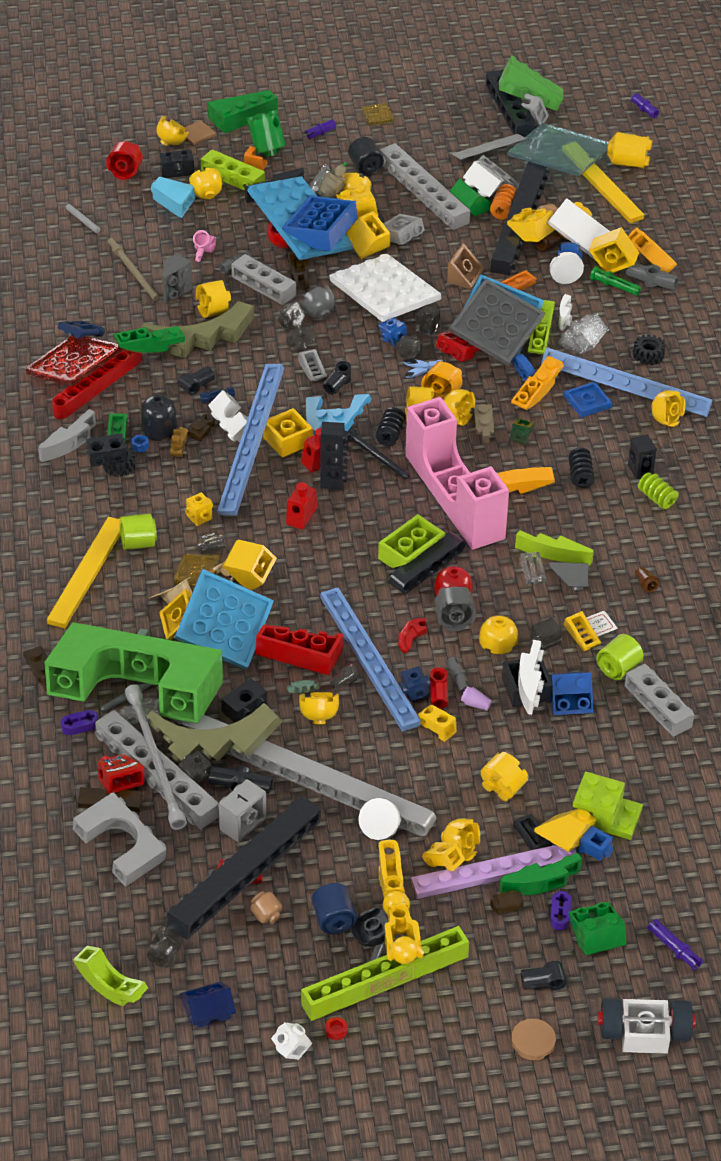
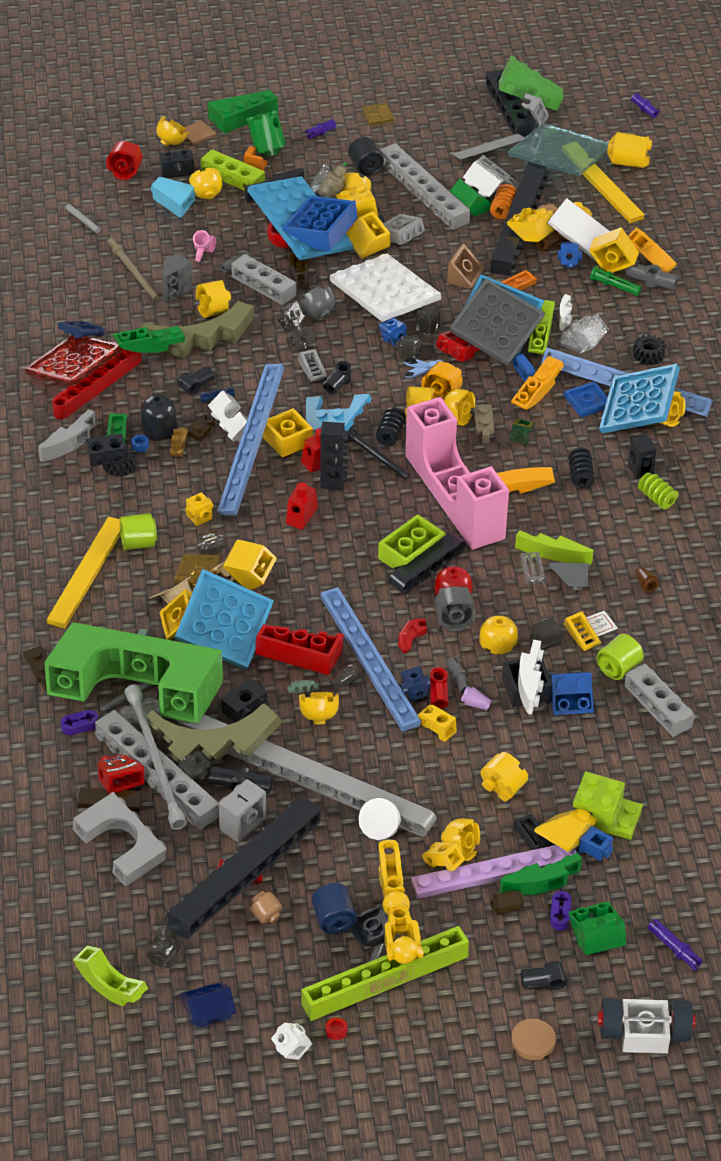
(566, 268): white tile -> none
(639, 398): none -> dark azure plate

